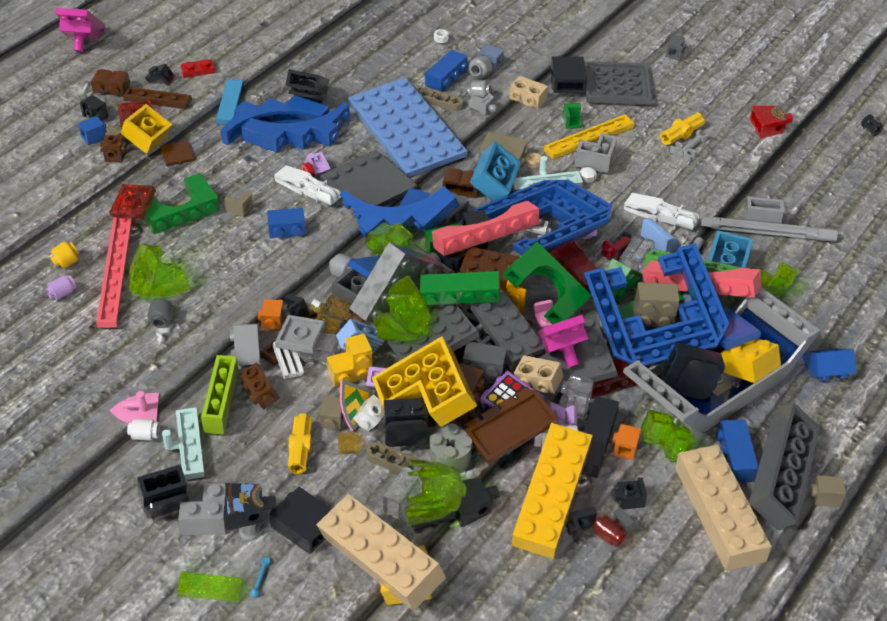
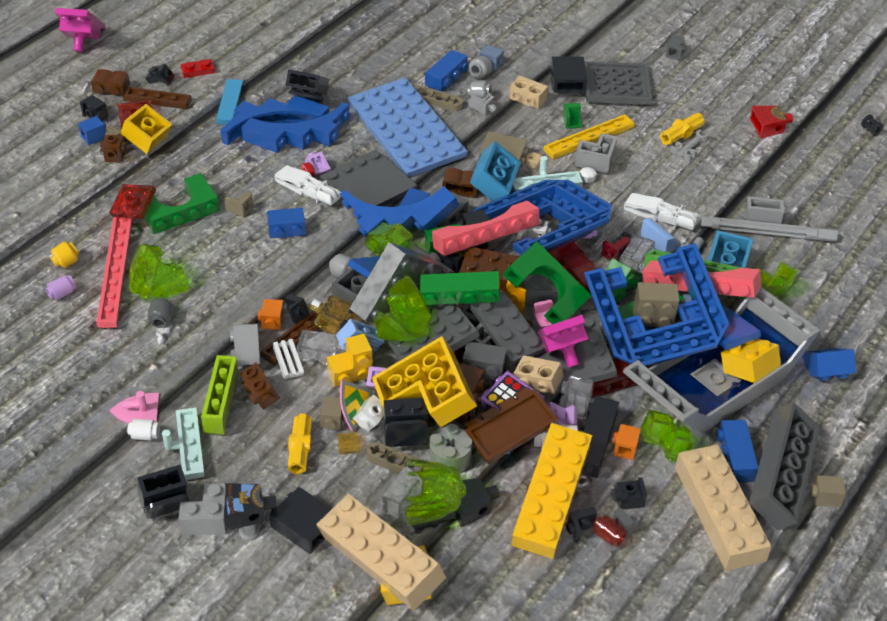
(176, 153): reddish brown piece -> none
(210, 586): clear neon green hinge -> none
(265, 563): dark azure hinge -> none
(300, 334): light grey tile -> none
(441, 36): white tile -> none
(692, 370): black brick -> none

